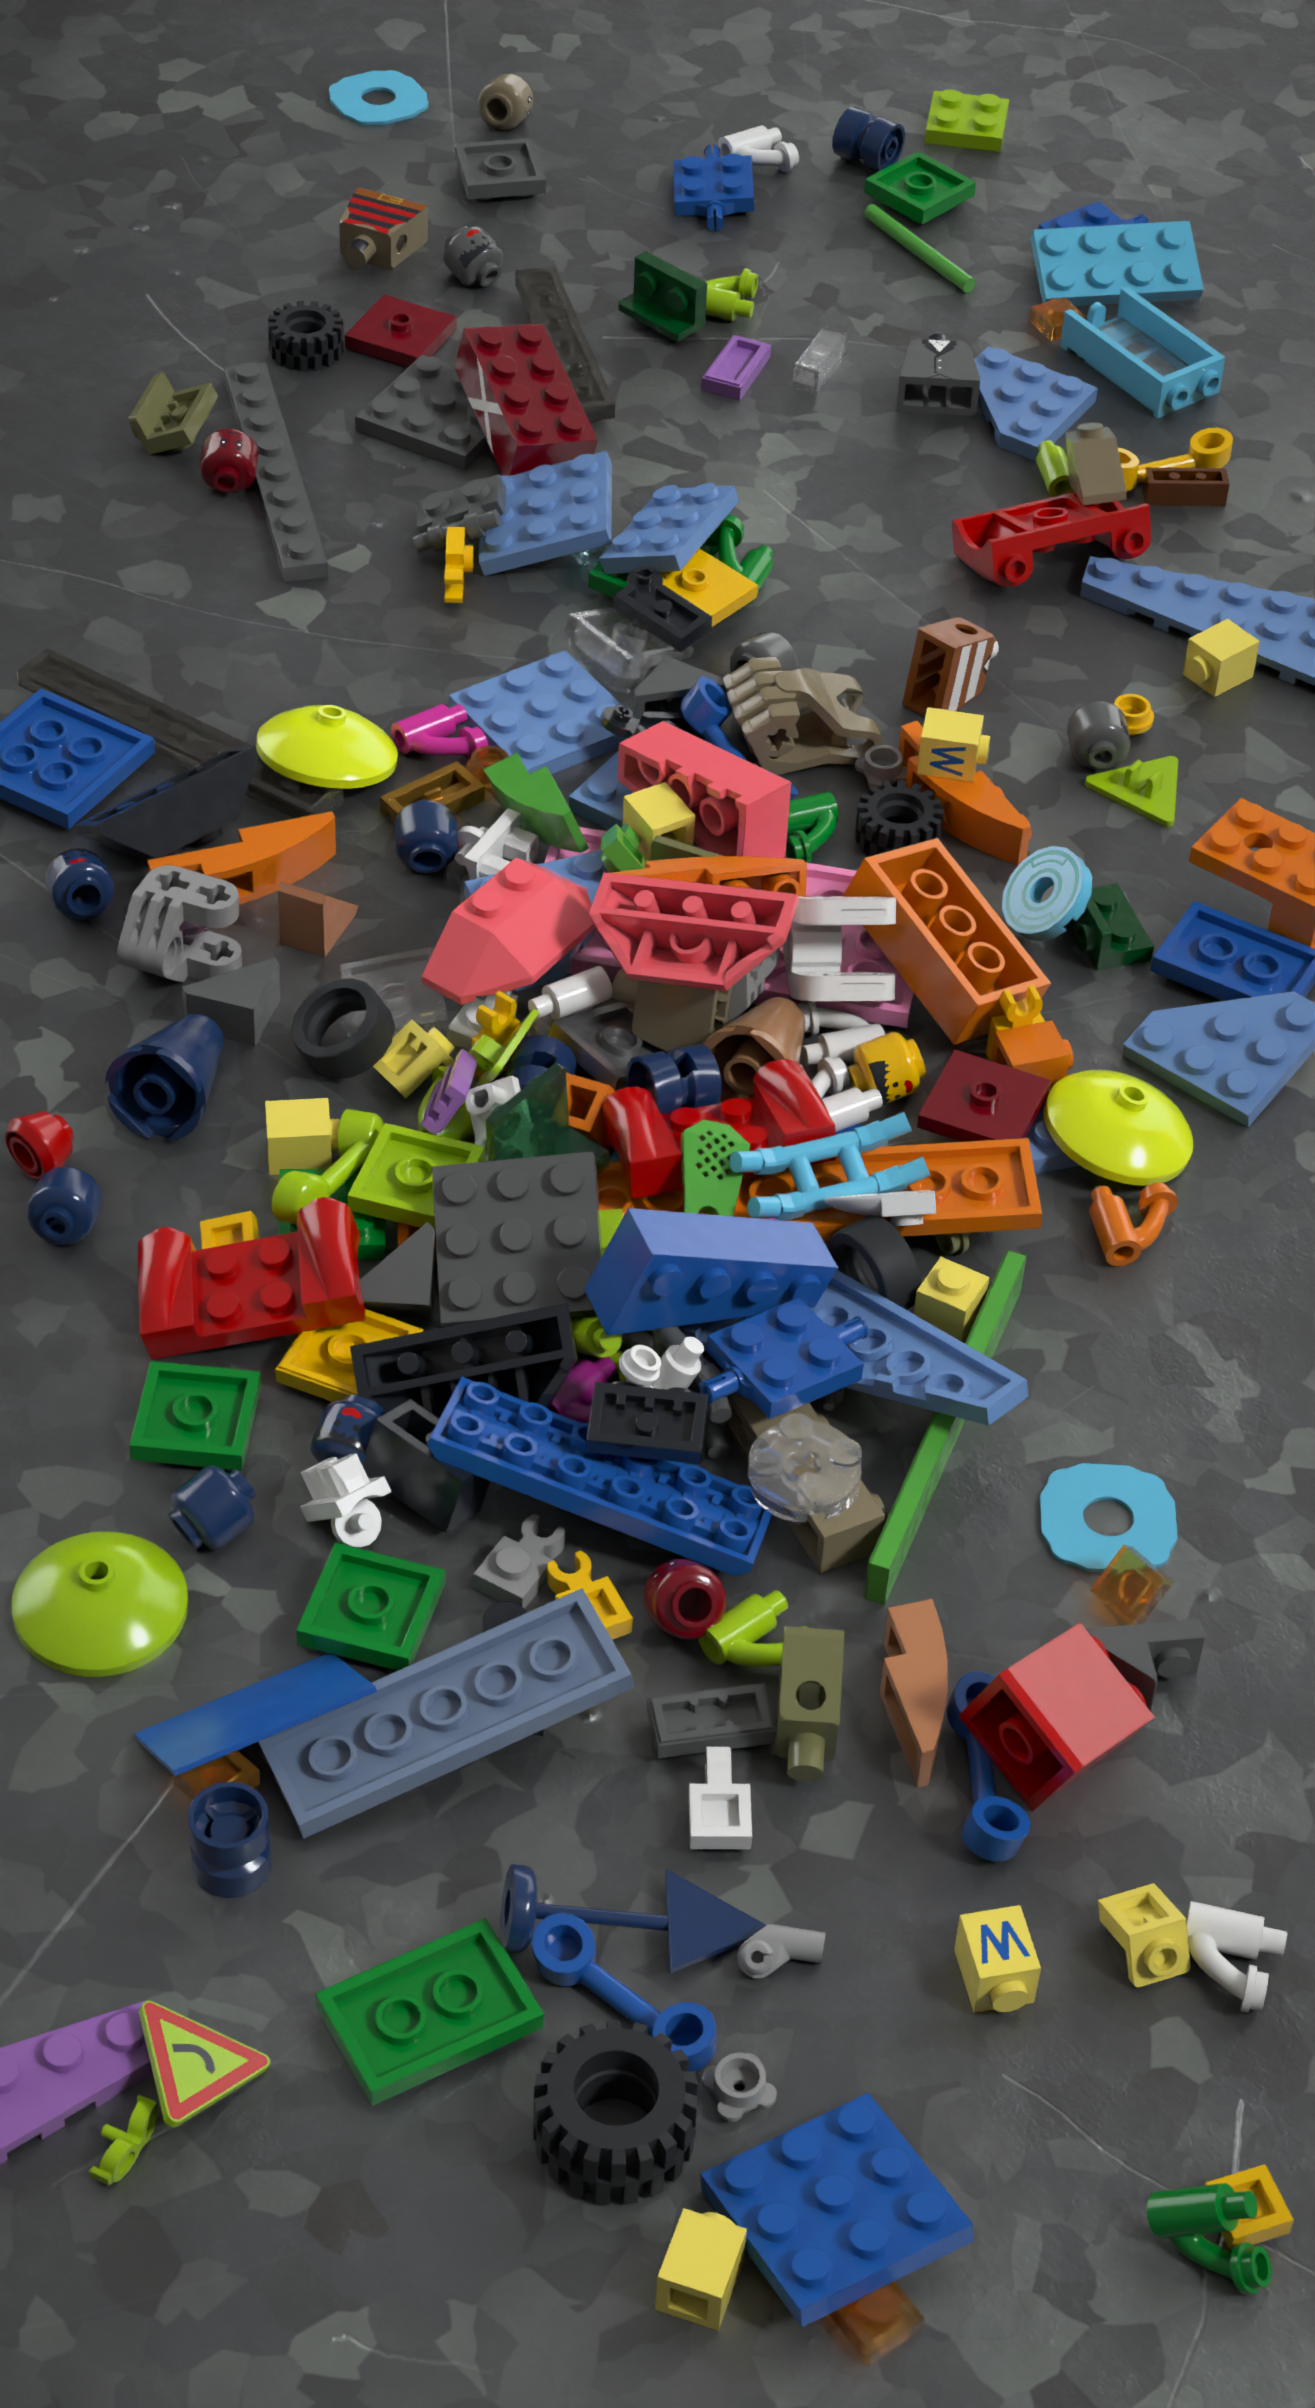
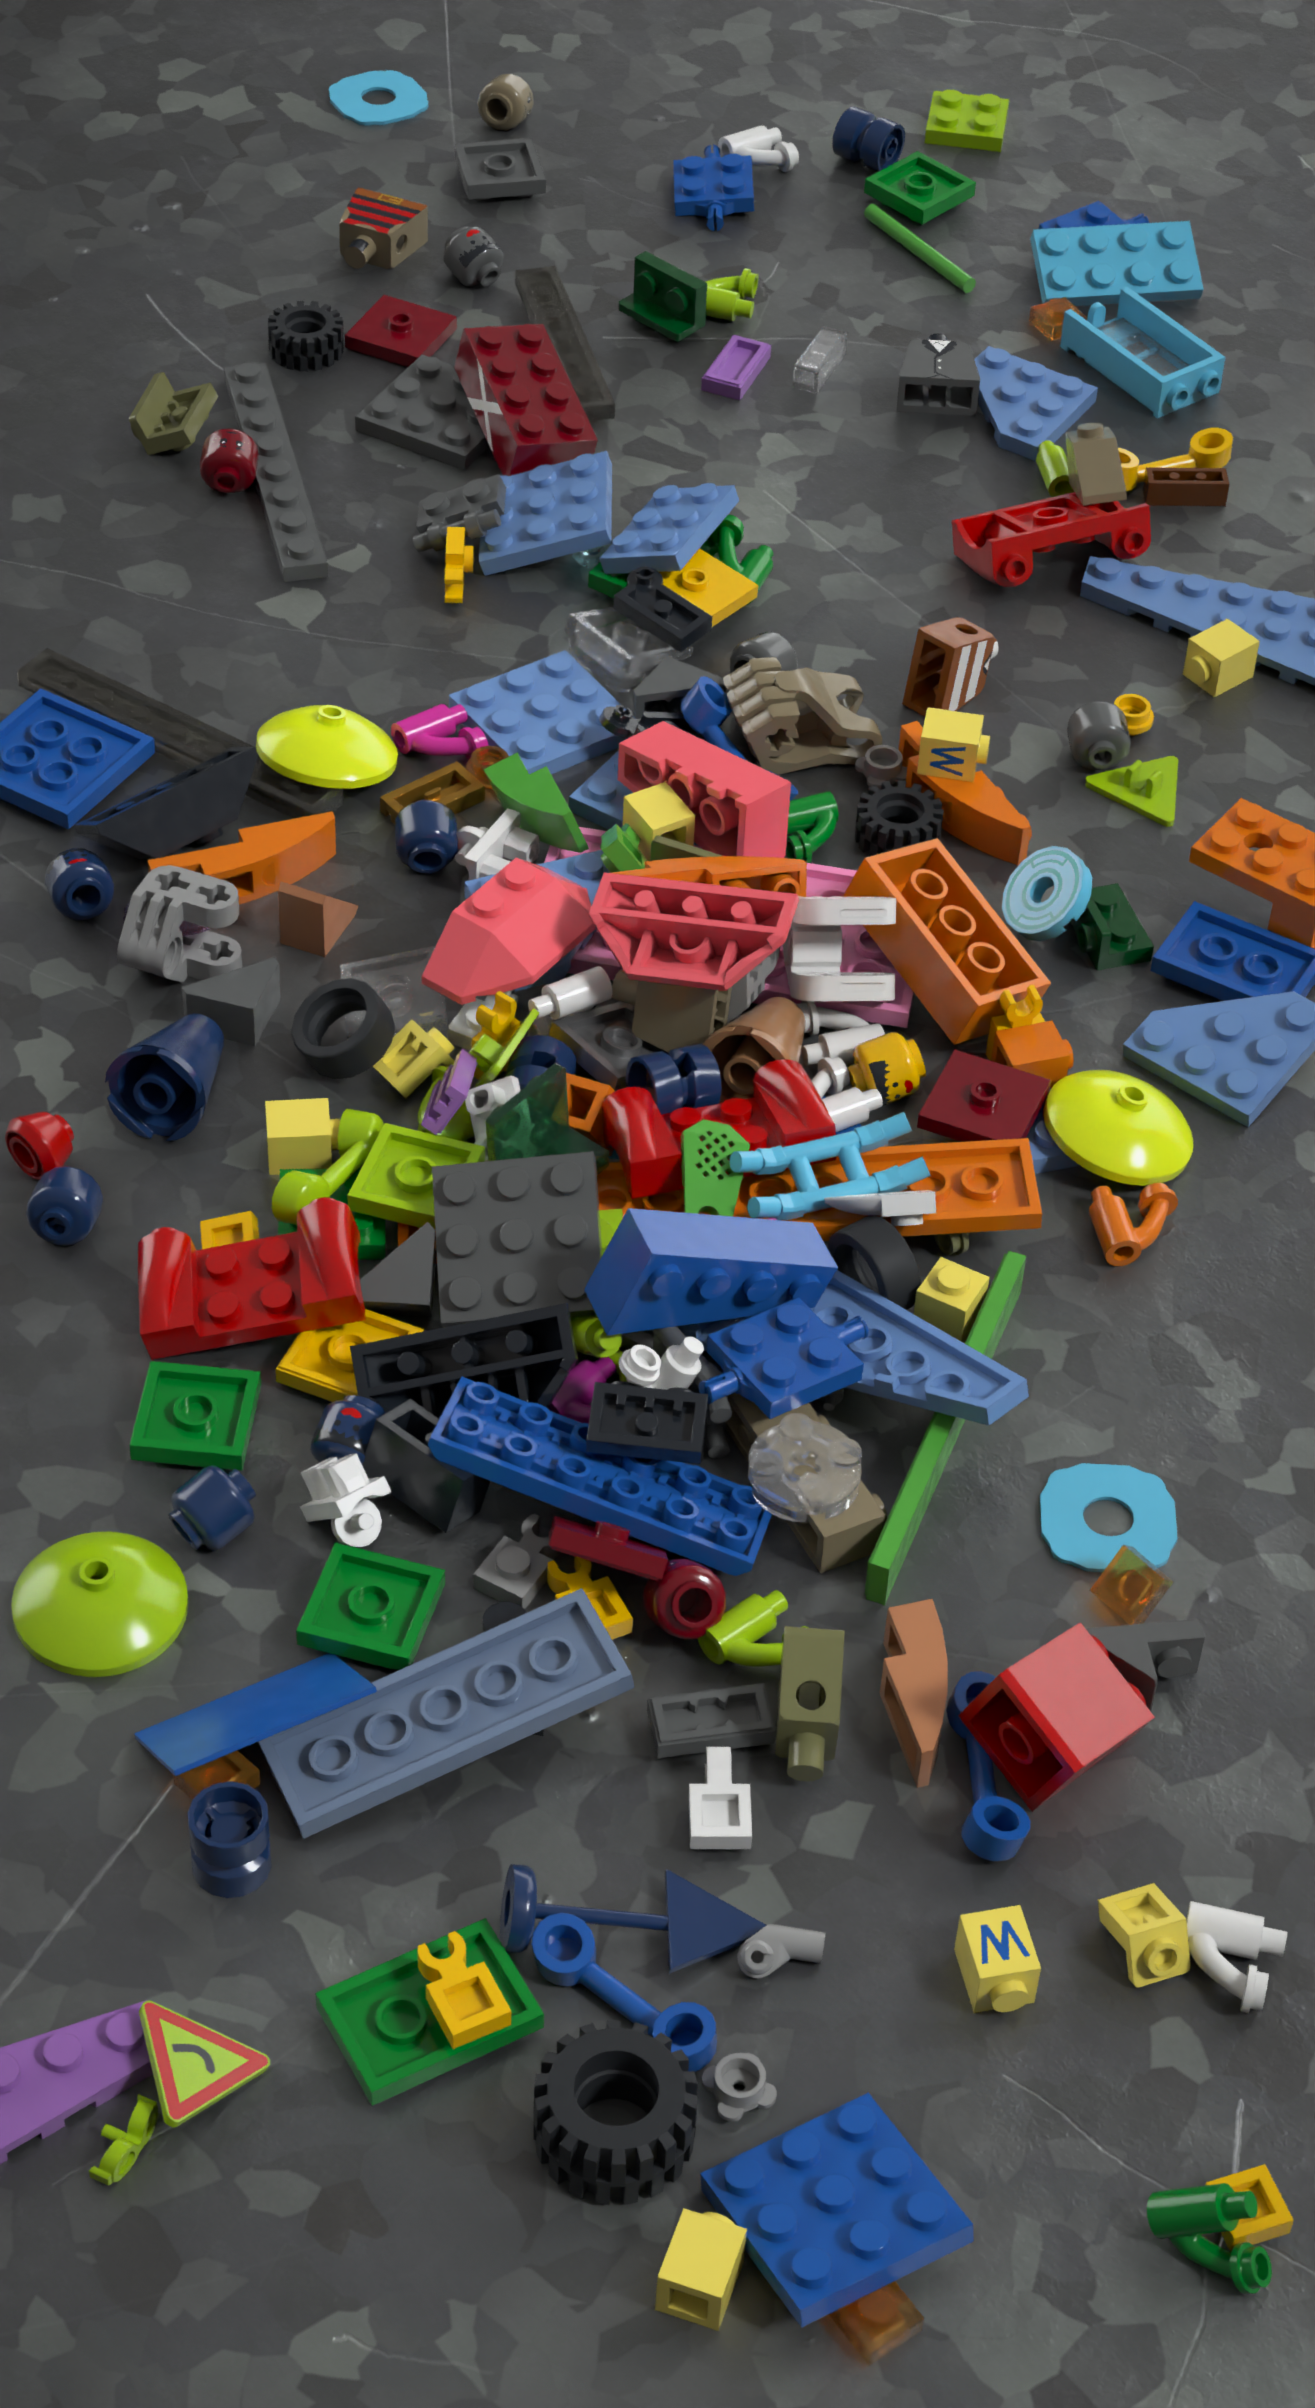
(462, 1997): none -> yellow plate
(608, 1546): none -> dark red plate

